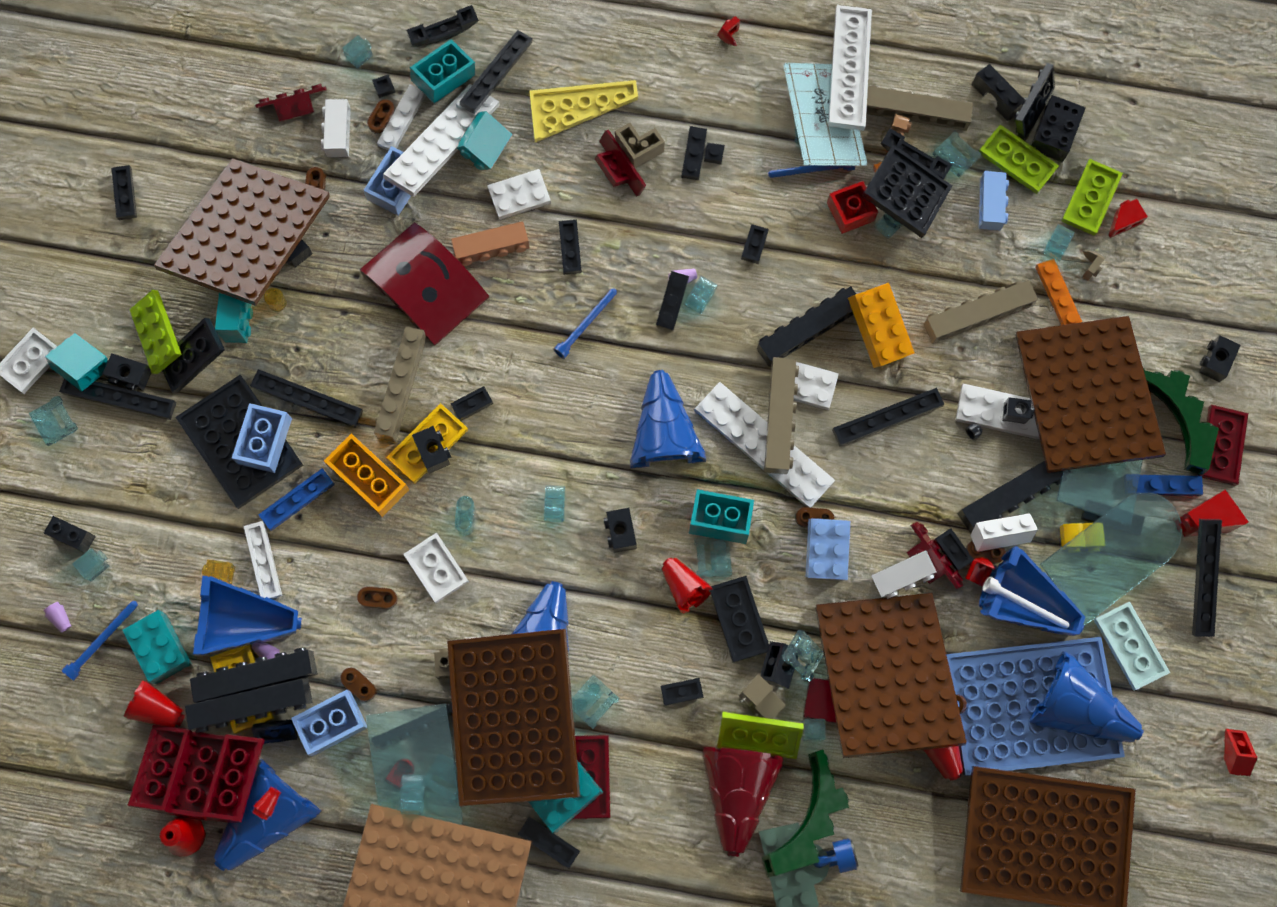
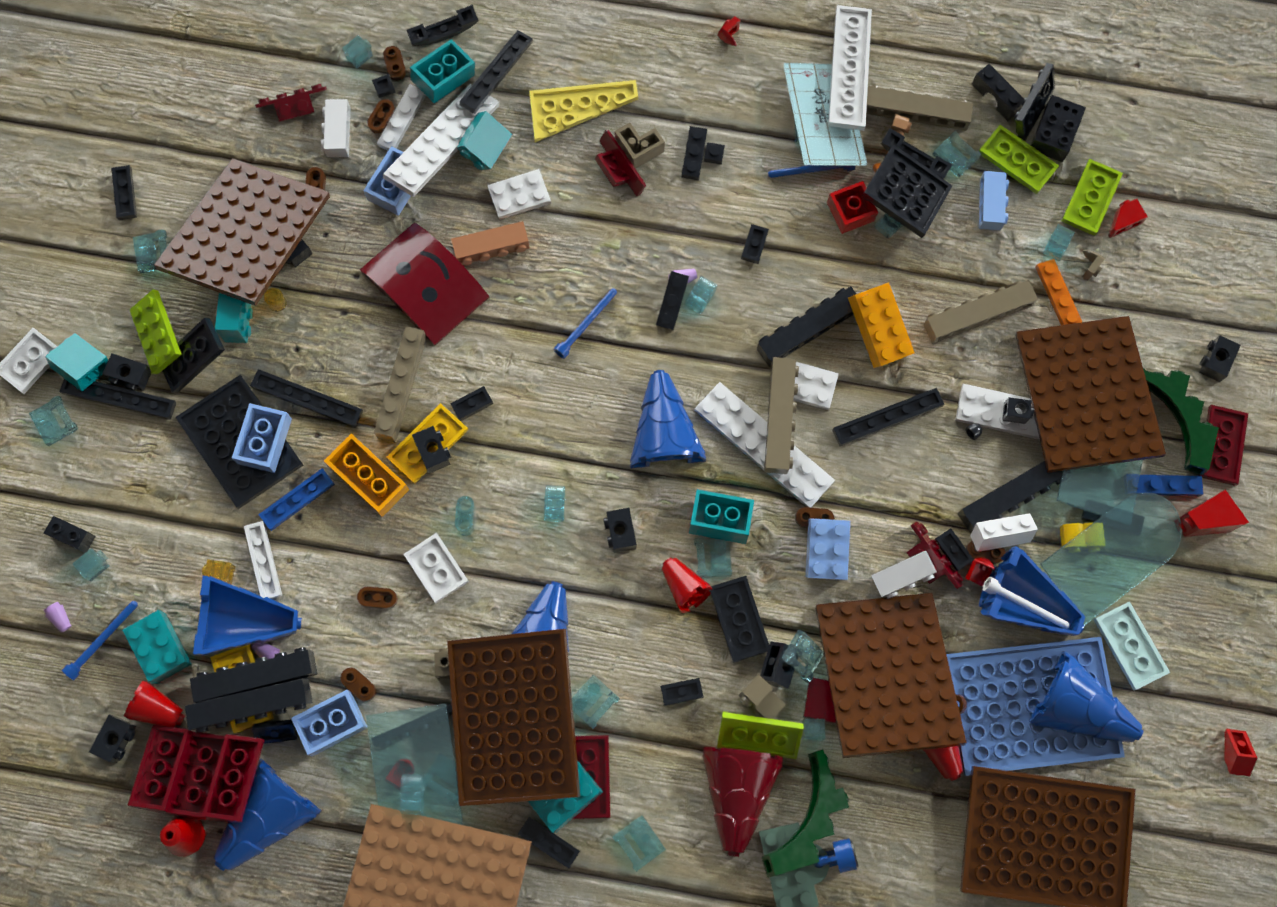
(102, 745): none -> black brick
(145, 249): none -> clear light blue plate
(267, 803): red cone -> none
(394, 61): none -> reddish brown plate
(570, 247): black plate -> none
(645, 839): none -> clear light blue plate
(1206, 577): black plate -> none

